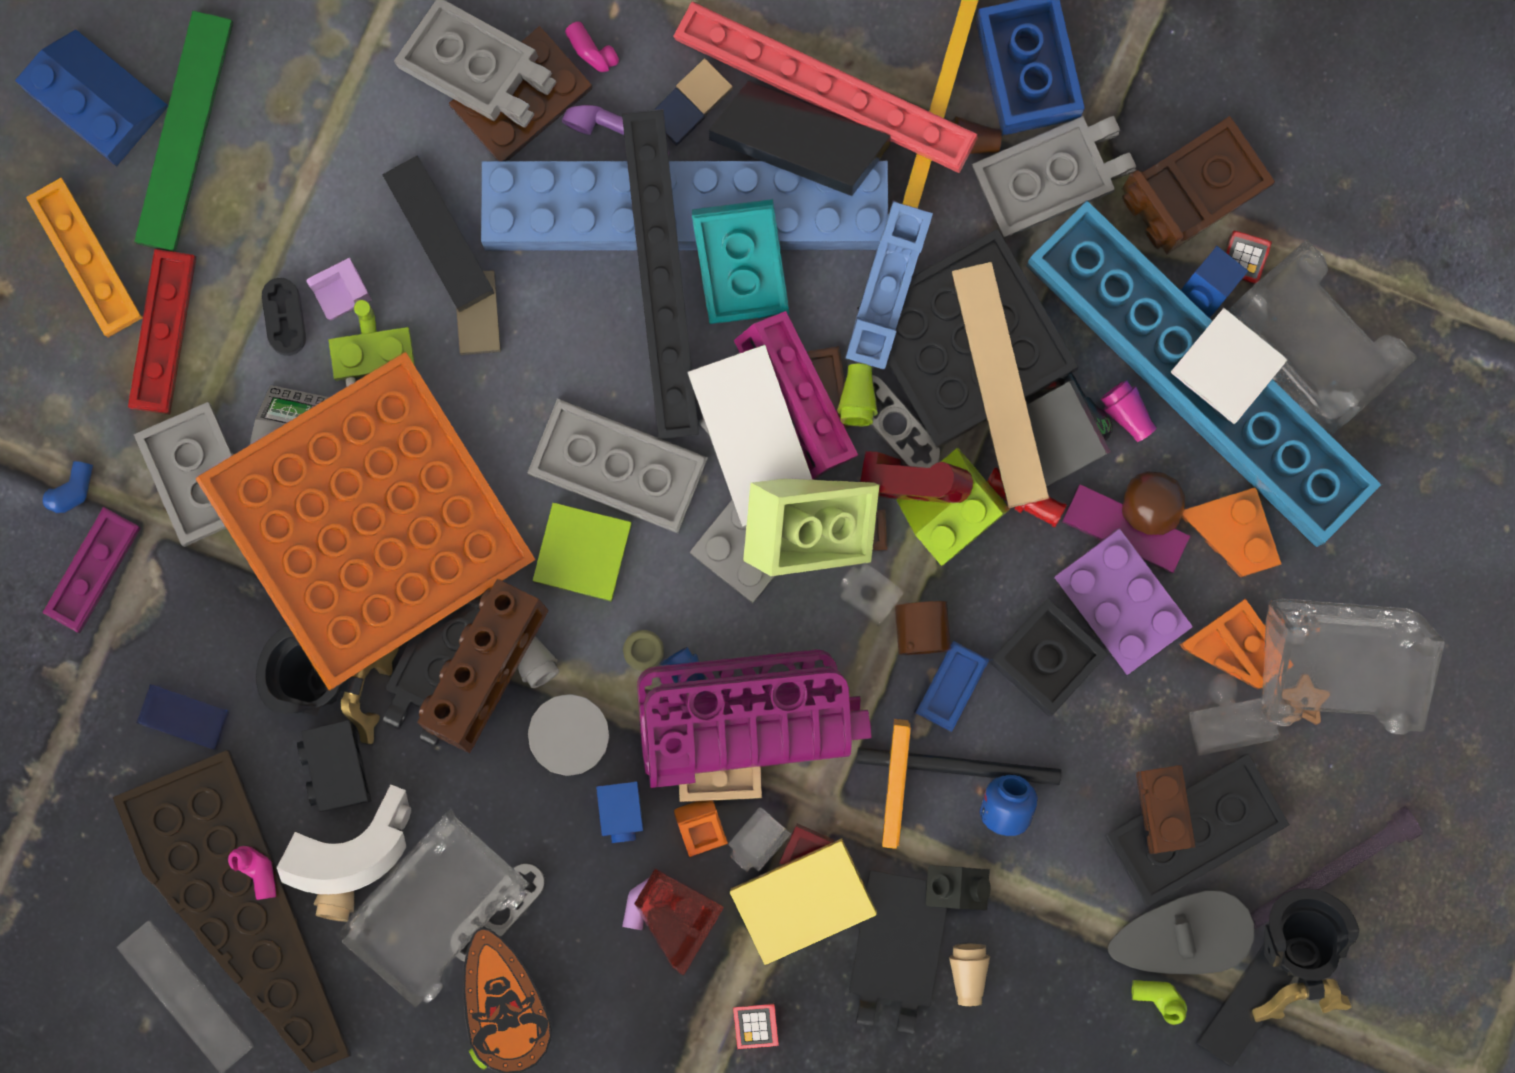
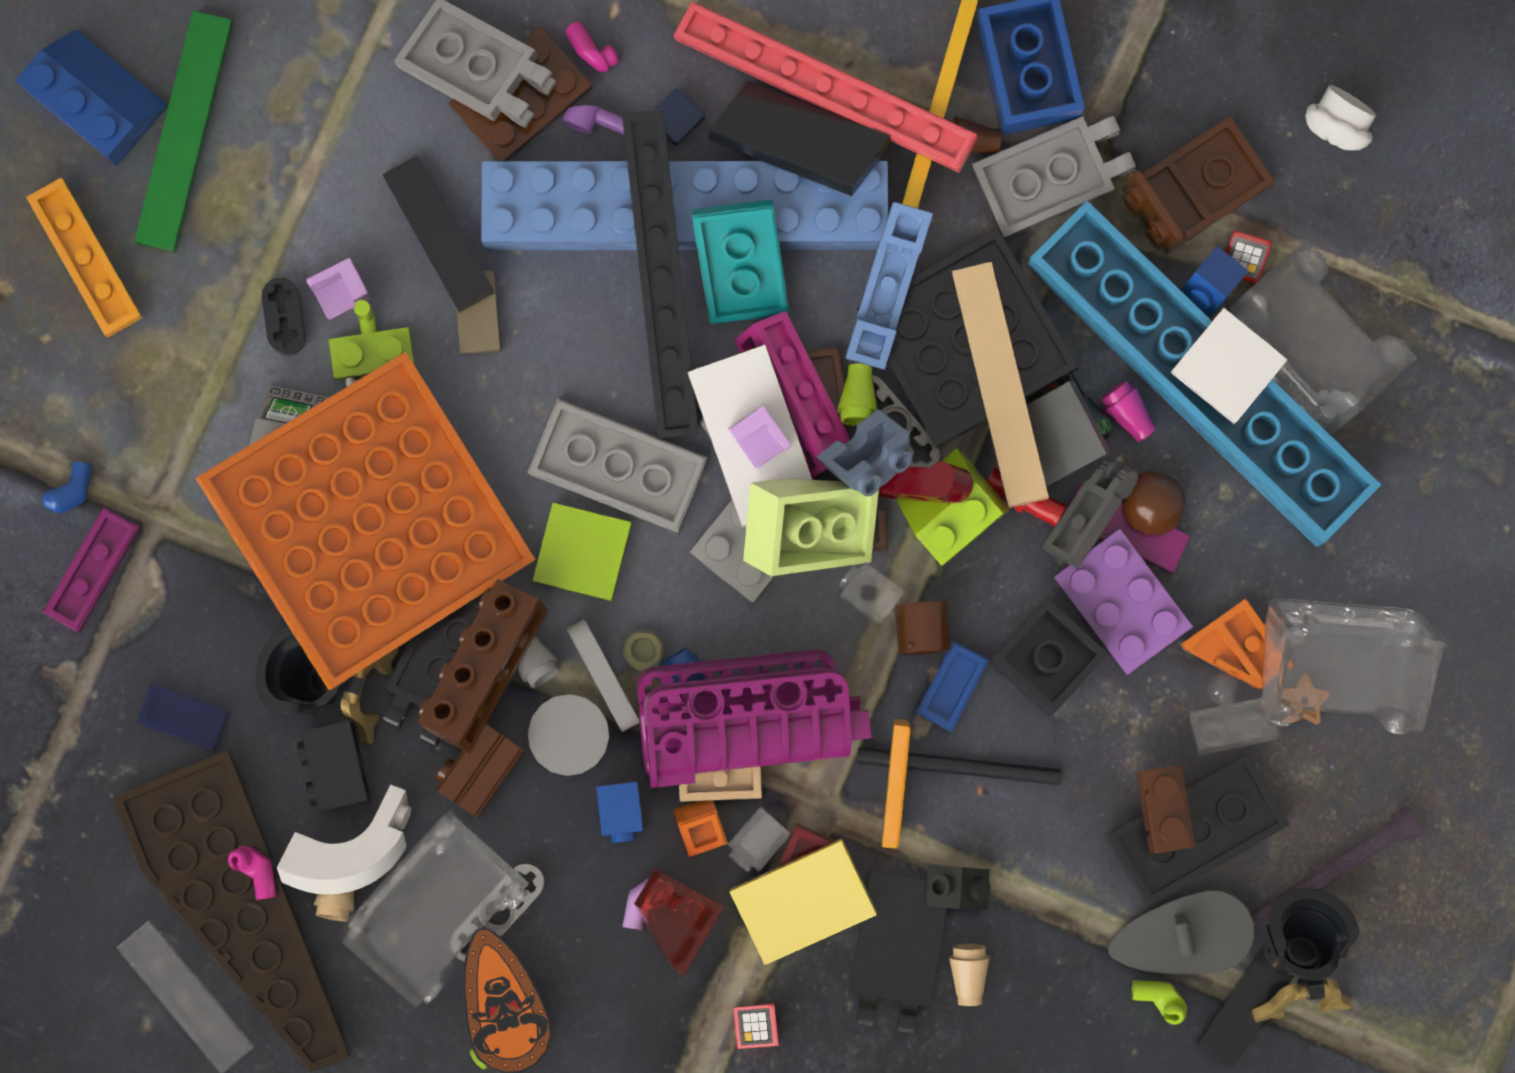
(162, 331): red tile -> none
(175, 456): light grey plate -> none
(479, 775): none -> reddish brown brick
(603, 675): none -> light grey beam
(704, 86): tan tile -> none
(759, 437): none -> lavender panel
(871, 455): none -> sand blue cylinder
(1008, 805): blue head -> none
(1090, 512): none -> dark grey hinge
(1237, 531): orange wing -> none
(1341, 119): none -> white piece

